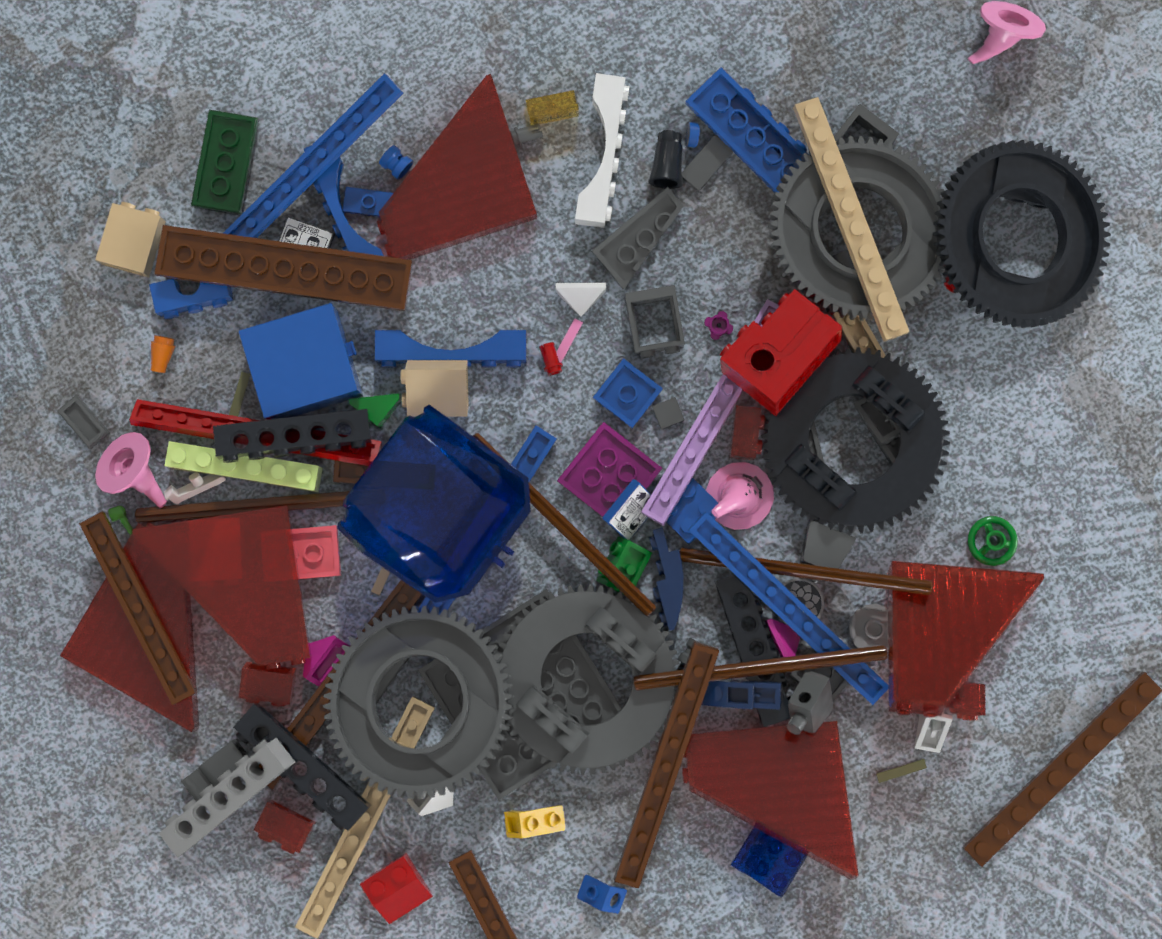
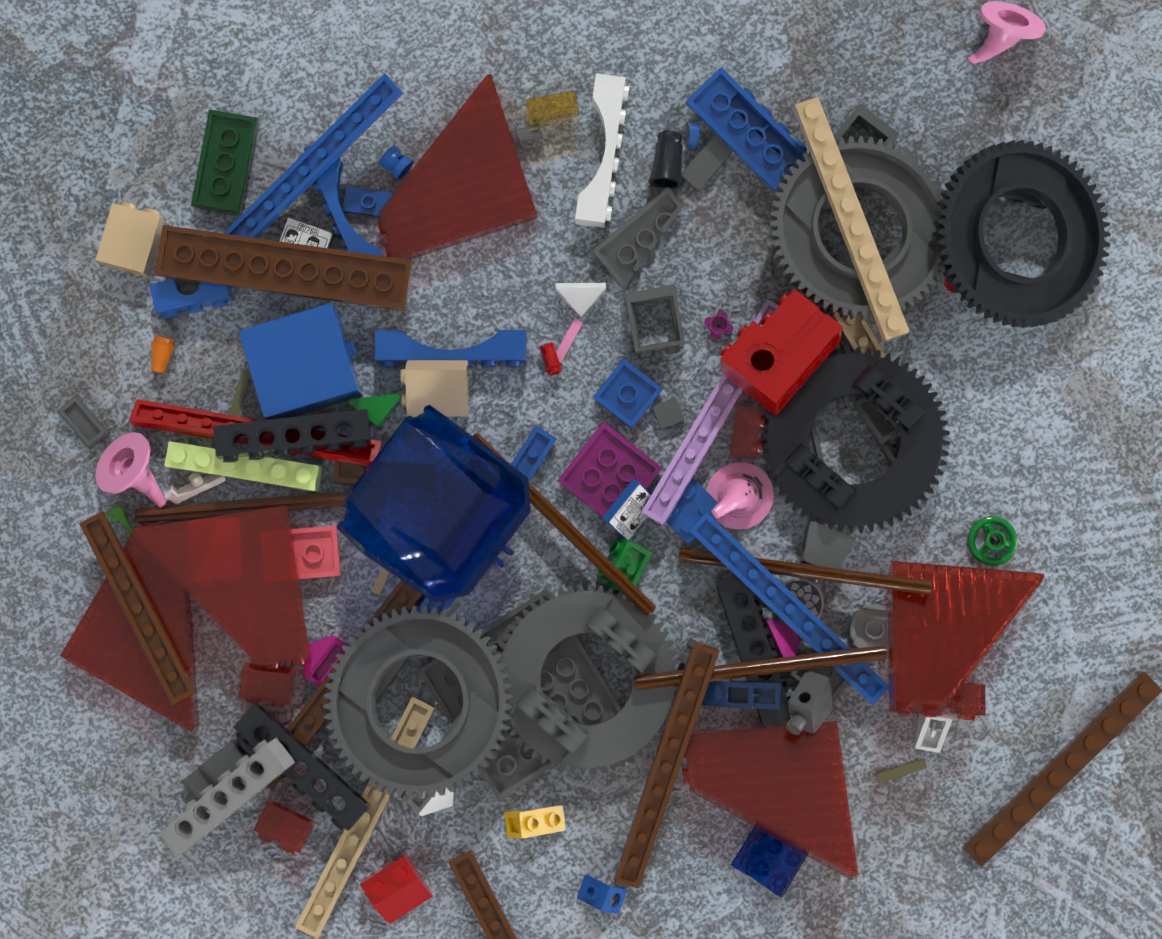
(670, 589): dark blue slope -> none

